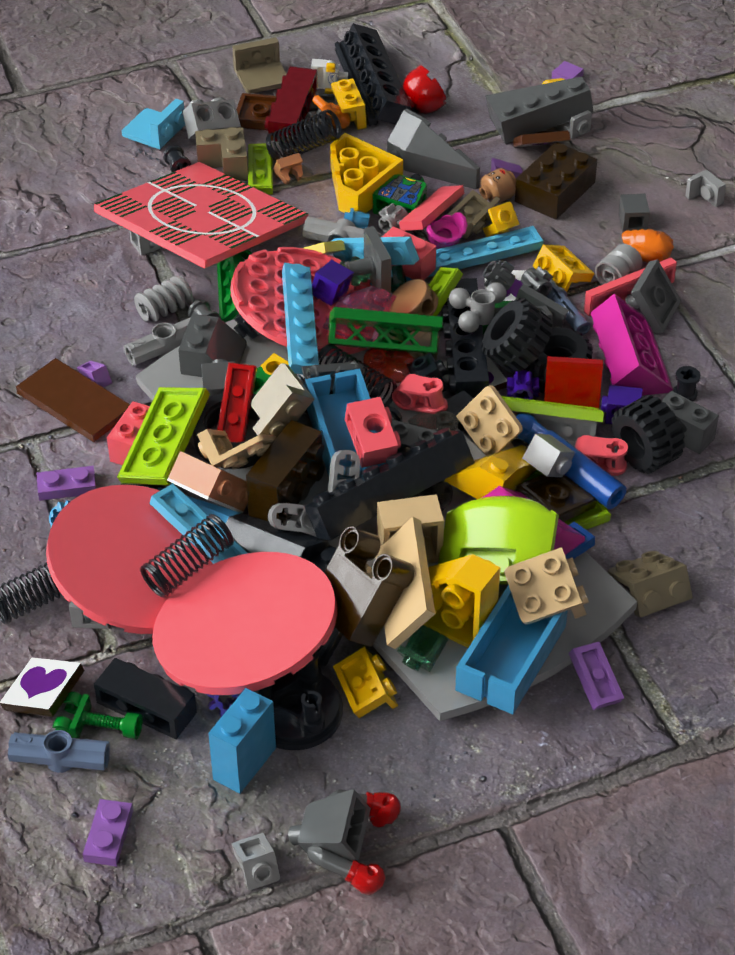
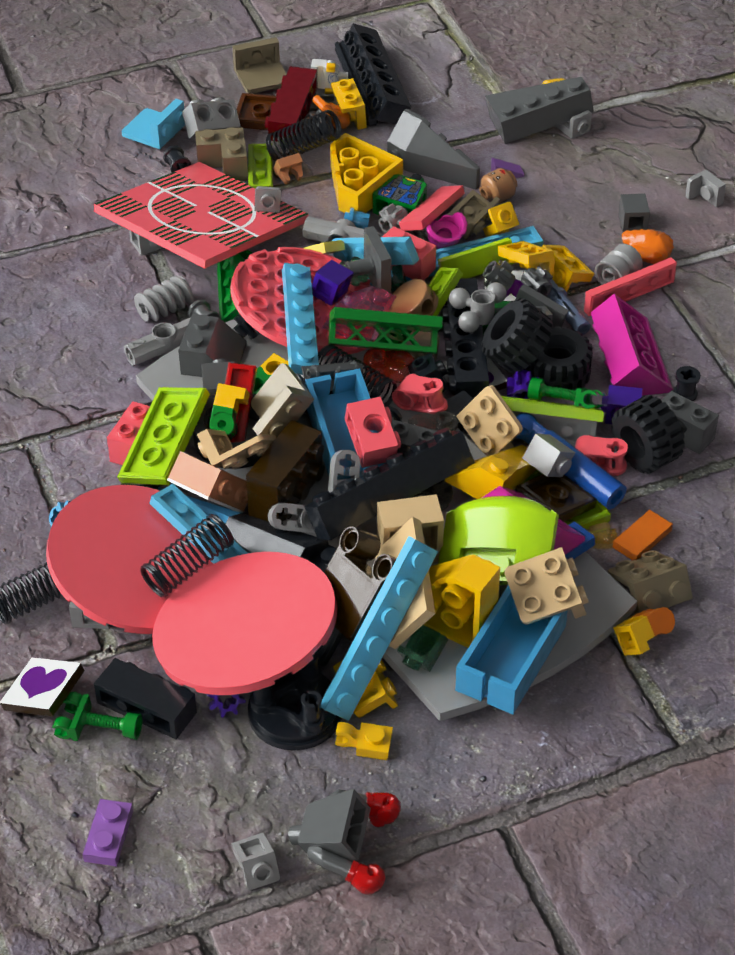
(59, 751): sand blue piece -> none
(65, 482): medium lavender plate -> none
(73, 399): reddish brown tile -> none
(96, 372): medium lavender piece -> none
(226, 408): none -> leg
(242, 740): dark azure brick -> none
(267, 199): none -> light grey bracket
(369, 741): none -> yellow plate
(378, 628): none -> medium azure plate
(422, 92): red cylinder -> none
(475, 260): none -> lime tile
(528, 255): none -> yellow bracket
(541, 138): reddish brown tile -> none
(555, 180): dark brown brick -> none
(567, 71): medium lavender tile -> none
(573, 381): red tile -> none
(580, 396): none -> green bar
(596, 675): medium lavender plate -> none
(603, 535): none -> clear yellow piece
(642, 535): none -> orange tile
(642, 627): none -> yellow leg
(654, 296): dark grey tile -> none

